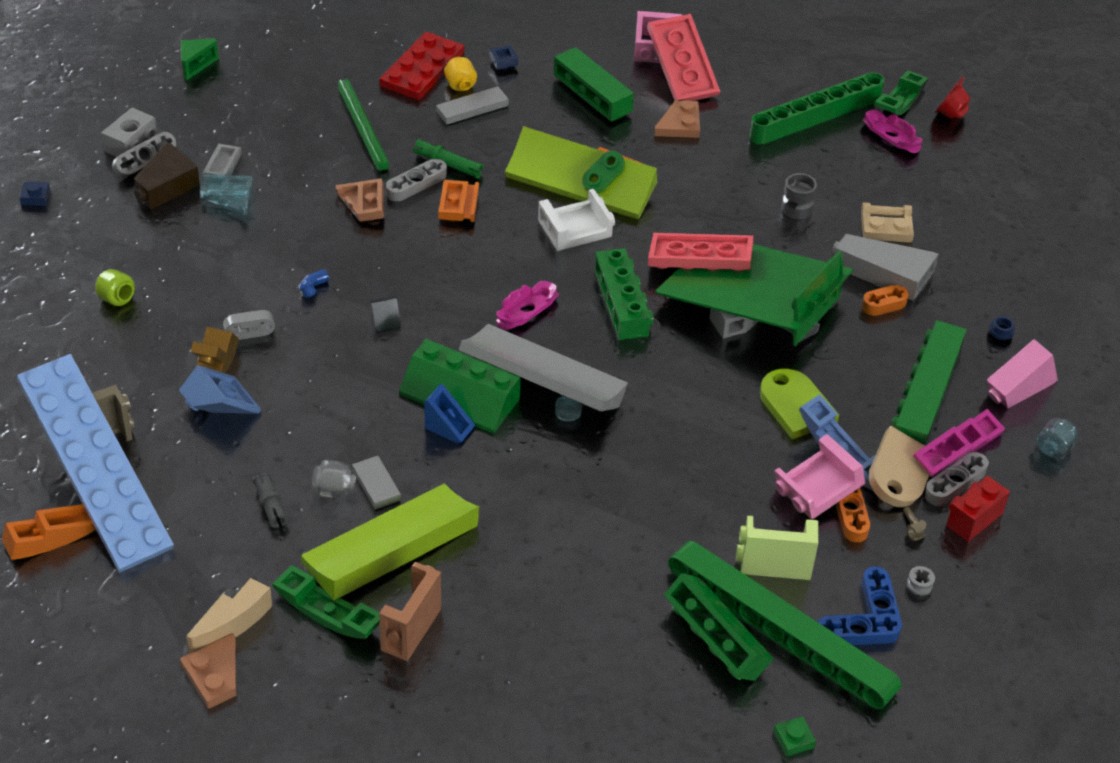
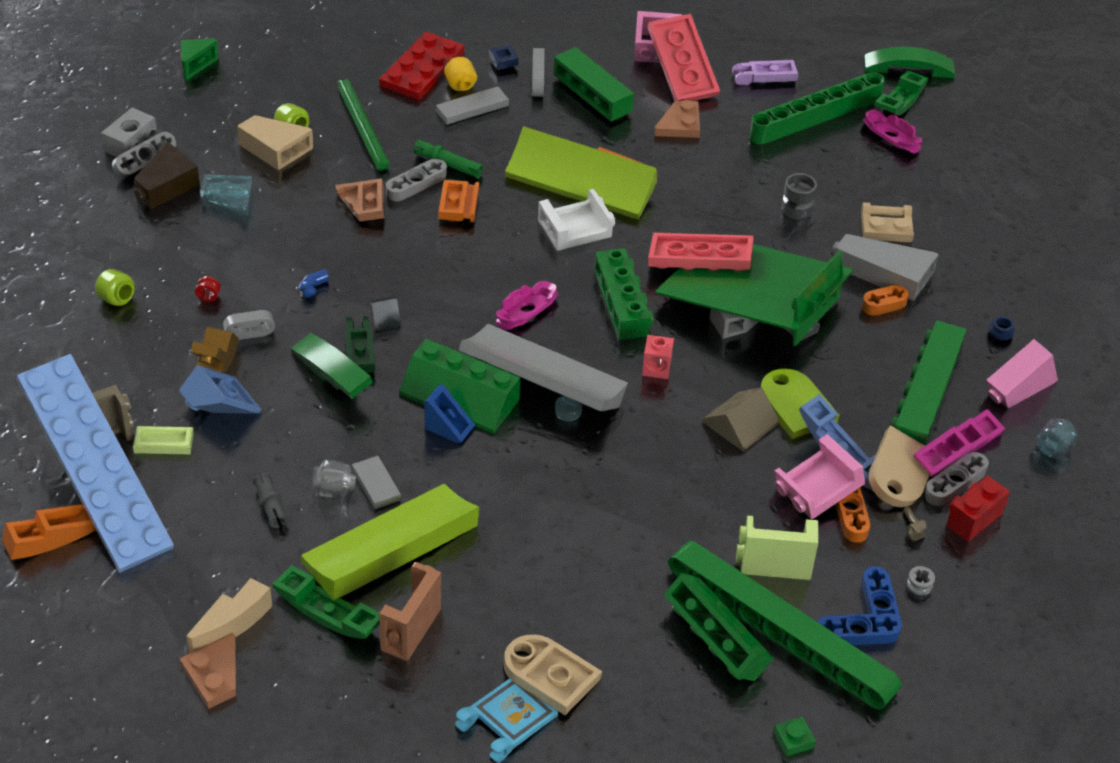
(34, 193): dark blue plate -> none
(163, 440): none -> yellowish green tile
(207, 283): none -> red bush
(223, 160): light grey tile -> none
(274, 140): none -> tan slope
(292, 114): none -> lime head
(331, 365): none -> green slope
(360, 344): none -> dark green hinge
(510, 714): none -> medium azure flag
(538, 72): none -> light grey beam
(550, 671): none -> tan tile
(605, 173): green plate -> none
(657, 356): none -> coral brick
(743, 418): none -> dark tan slope
(765, 72): none -> lavender hinge
(909, 57): none -> green slope
(955, 102): red piece -> none

